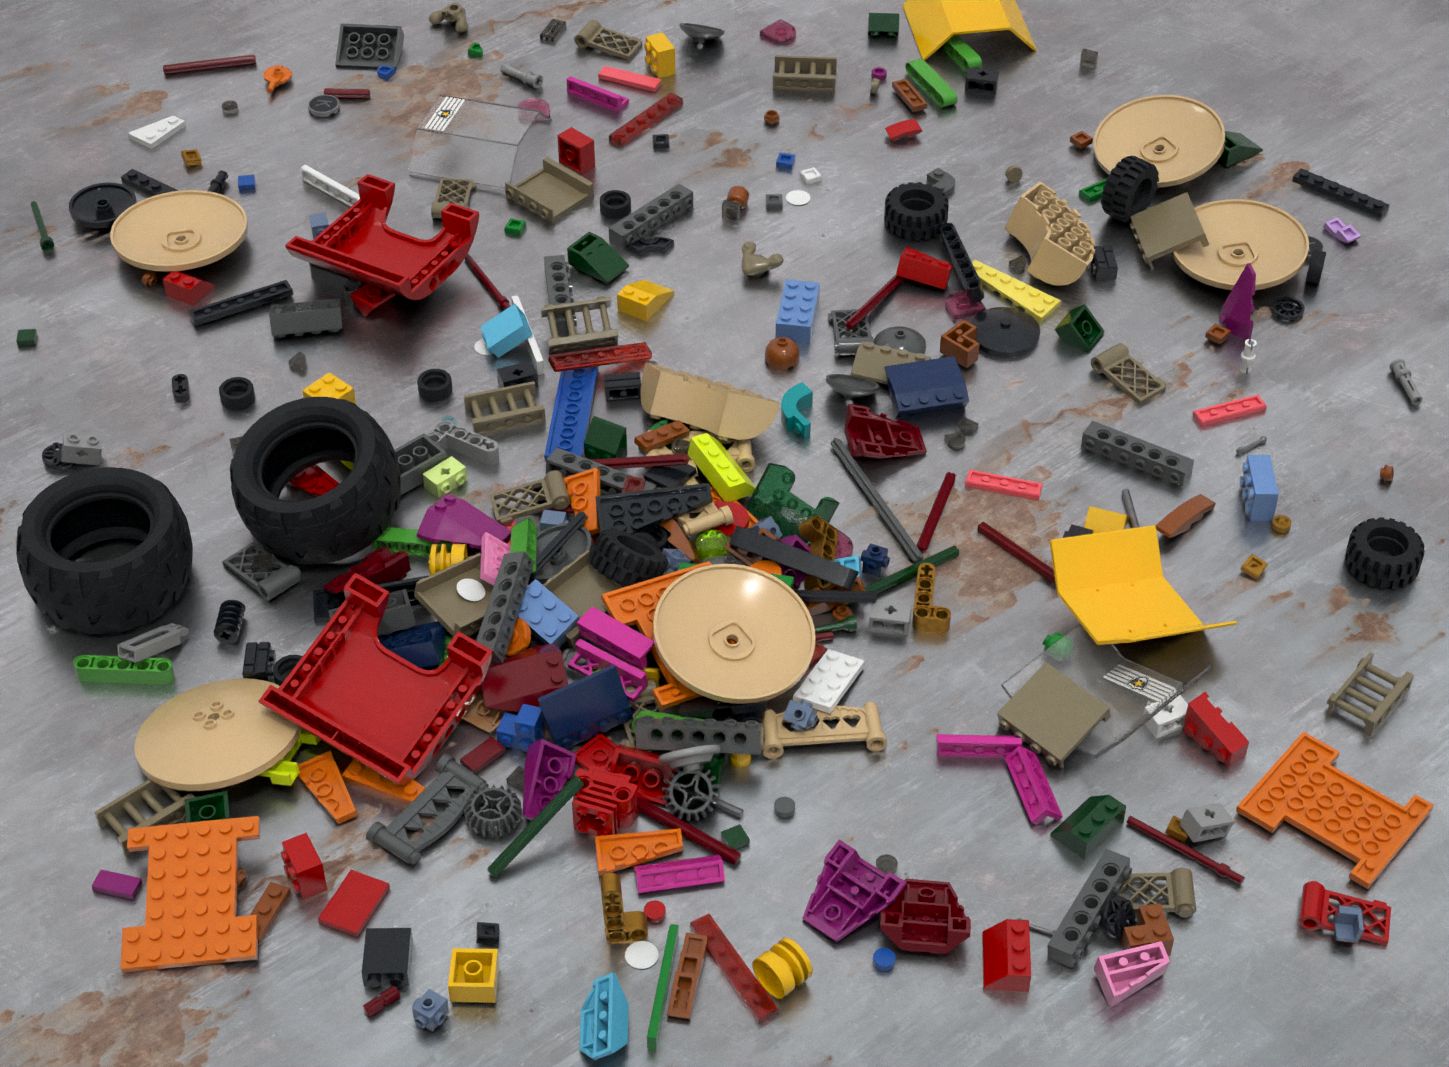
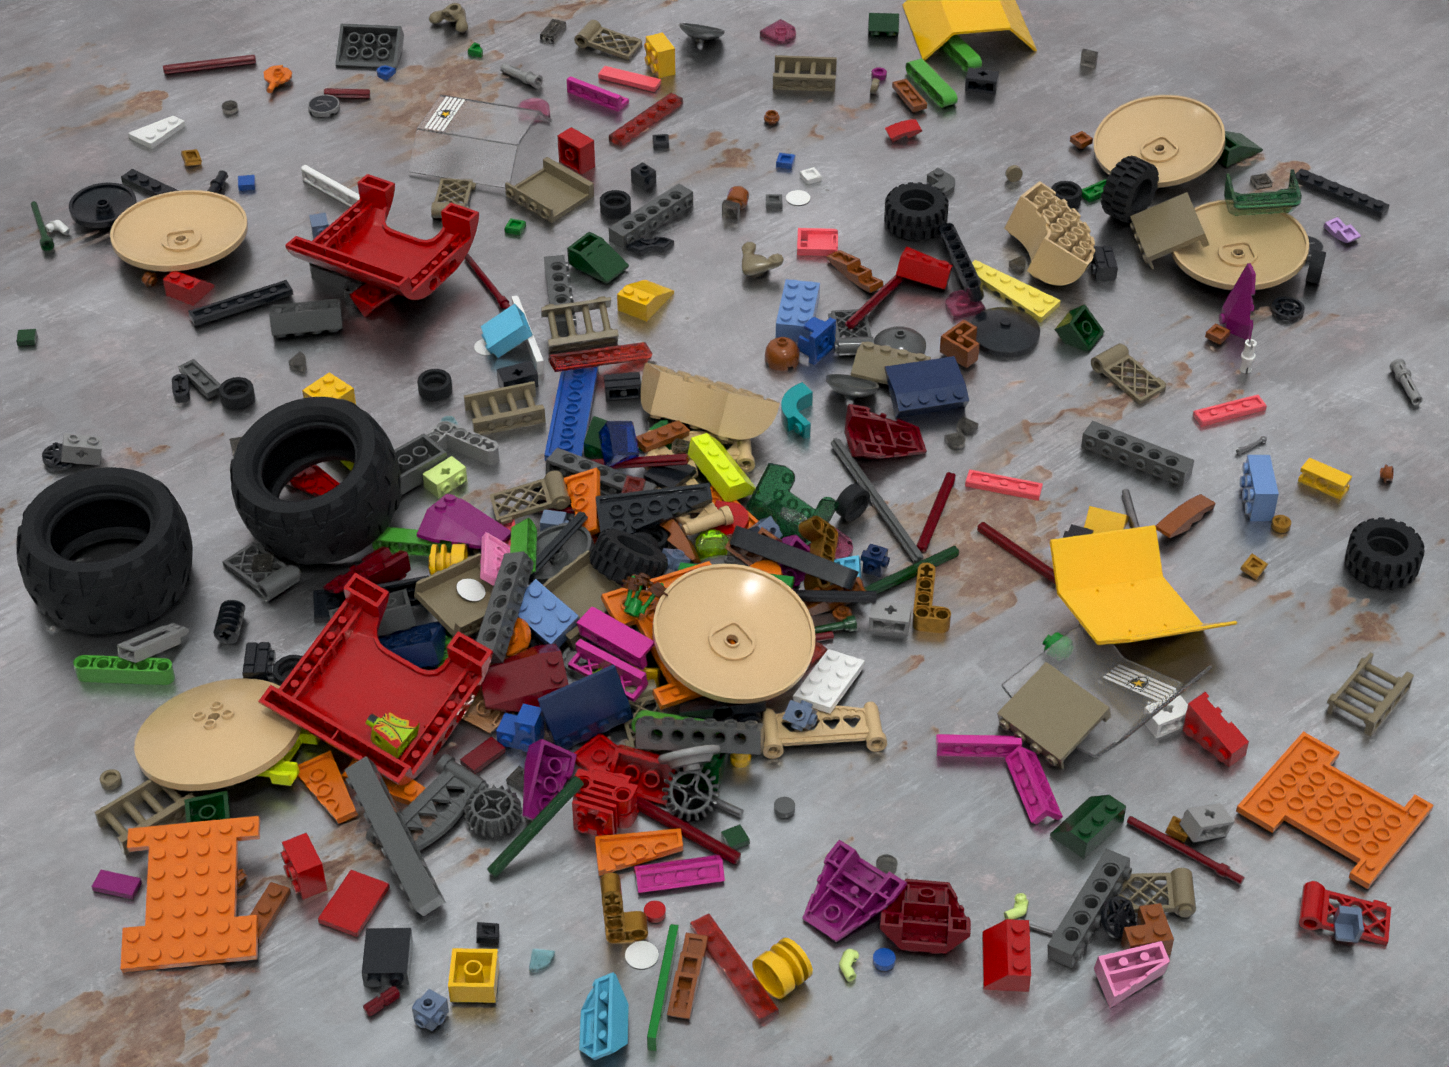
(57, 225): none -> white arm
(110, 779): none -> dark tan tile
(200, 378): none -> dark grey plate
(392, 732): none -> torso
(394, 836): none -> dark grey brick
(541, 959): none -> clear light blue tile
(618, 442): none -> clear blue slope
(638, 583): none -> plant
(643, 176): none -> black brick
(820, 241): none -> coral container
(820, 341): none -> blue panel
(845, 964): none -> yellowish green arm
(852, 502): none -> black tyre
(853, 270): none -> dark orange slope
(1020, 907): none -> yellowish green arm
(1071, 188): none -> black tyre
(1261, 181): none -> clear smoke tile
(1263, 203): none -> clear green windscreen
(1325, 478): none -> yellow piece

